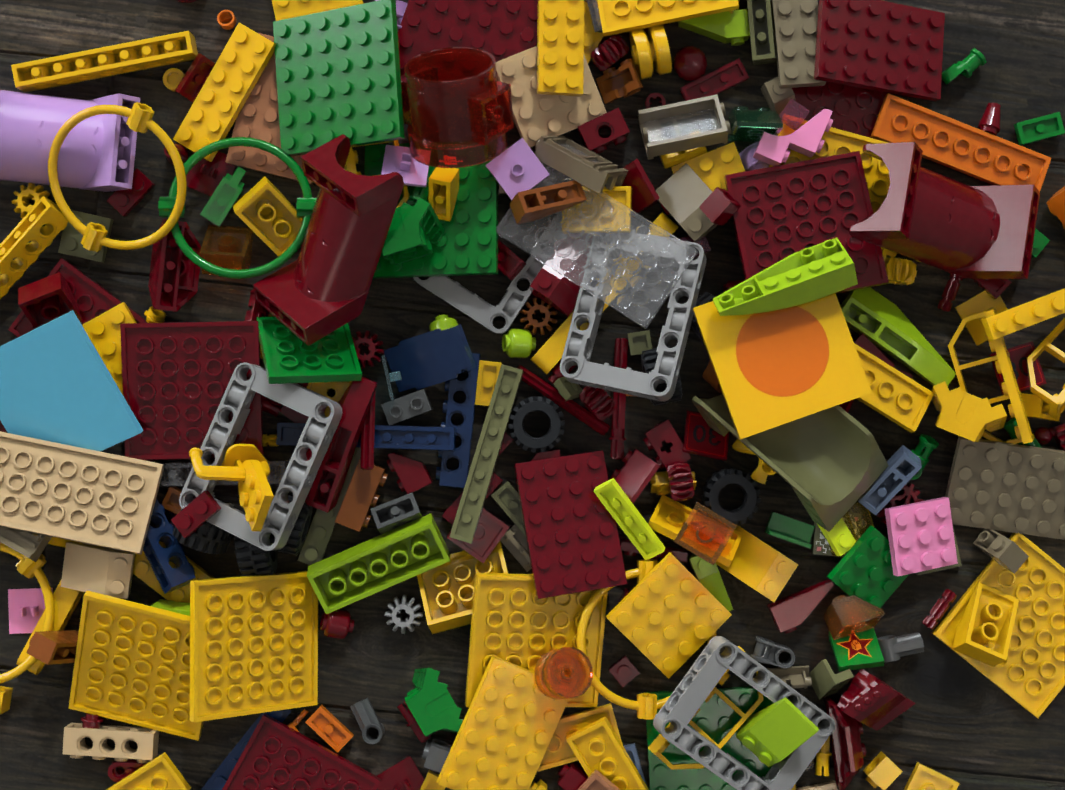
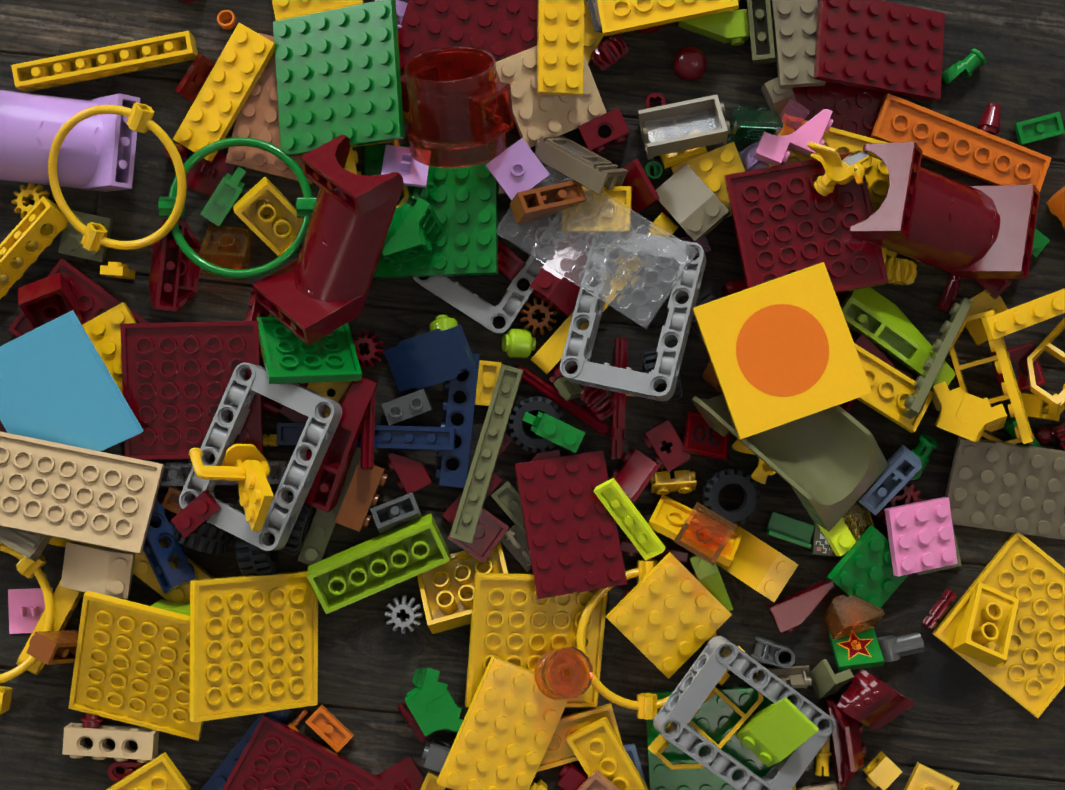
(117, 270): none -> yellow plate
(127, 199): dark red plate -> none
(154, 315): yellow plate -> none
(172, 78): yellow tile -> none
(337, 624): dark red head -> none
(367, 718): dark grey piece -> none
(390, 377): clear light blue piece -> none
(443, 191): yellow slope -> none
(555, 430): none -> green hinge
(619, 82): dark orange cylinder -> none
(623, 671): dark red plate -> none
(639, 342): olive plate -> none
(650, 51): yellow wheel -> none
(656, 170): none -> green hinge
(680, 481): dark red gear -> none
(716, 81): dark red tile -> none
(720, 206): dark red panel -> none
(792, 281): lime wedge -> none
(837, 170): none -> yellow animal
(940, 350): none -> olive plate
(1001, 549): dark tan slope -> none

